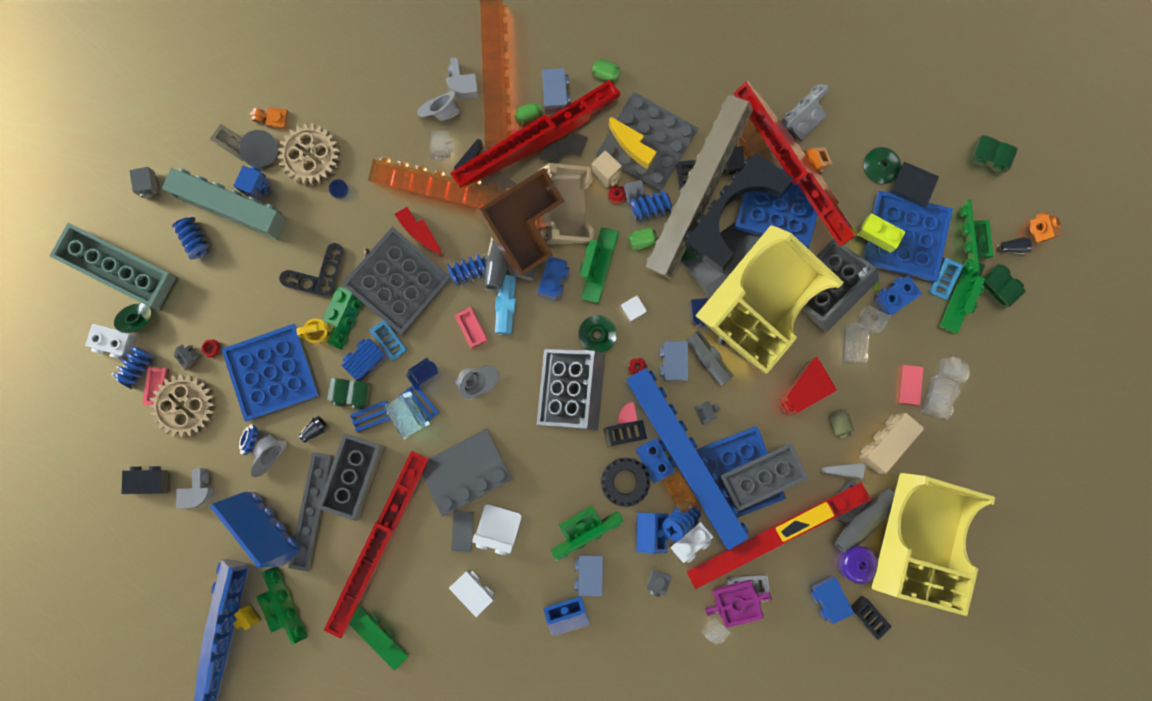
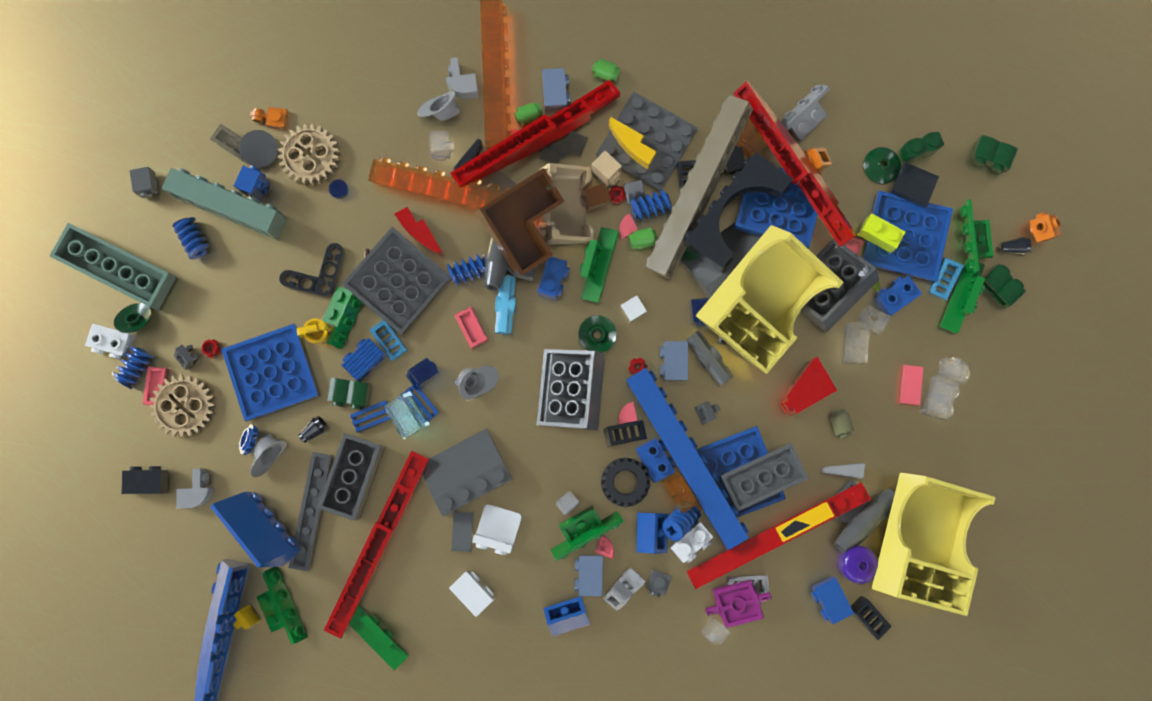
(567, 503): none -> light grey slope
(595, 197): none -> reddish brown brick
(605, 547): none -> coral tile
(623, 589): none -> light grey brick
(627, 226): none -> coral tile
(855, 245): none -> coral tile
(890, 443): tan brick -> none
(921, 147): none -> dark green brick

